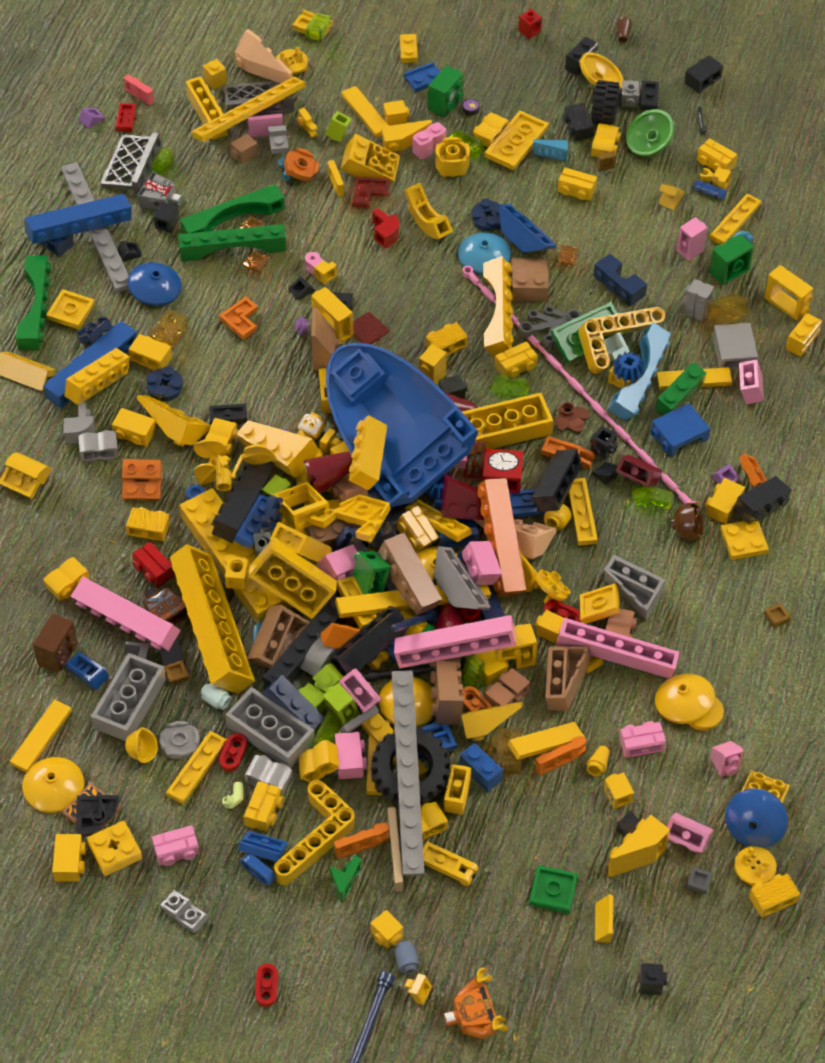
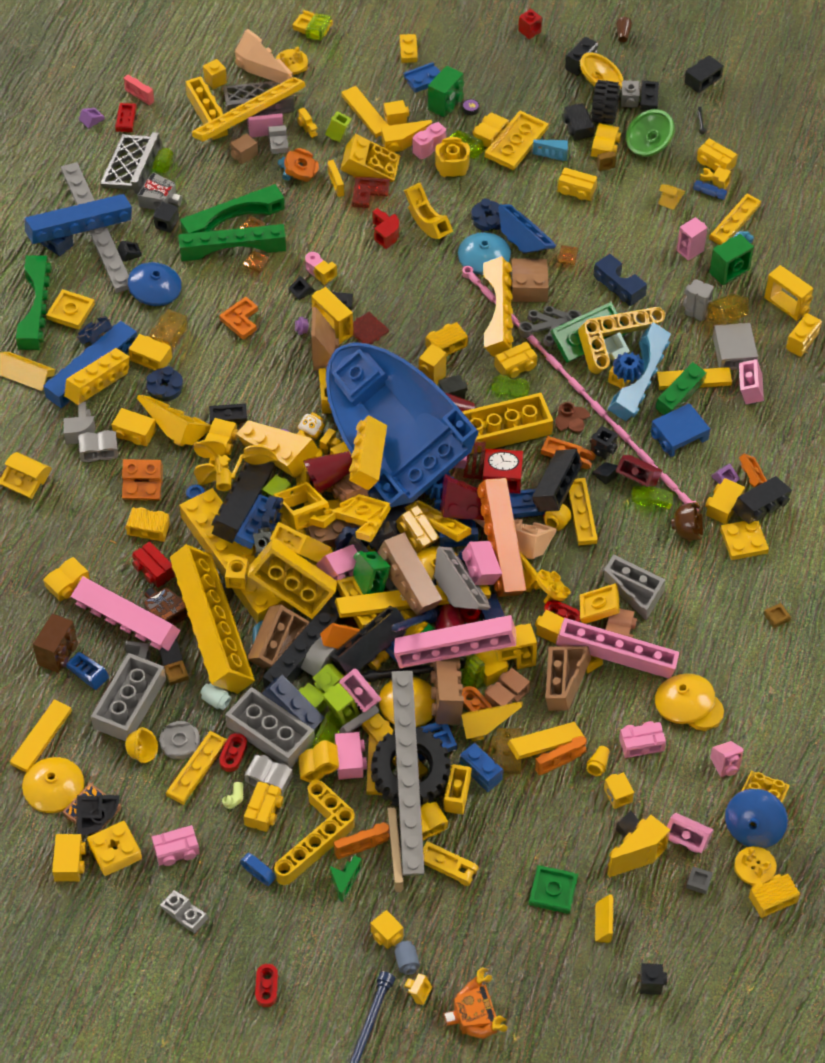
(262, 846): blue plate -> none

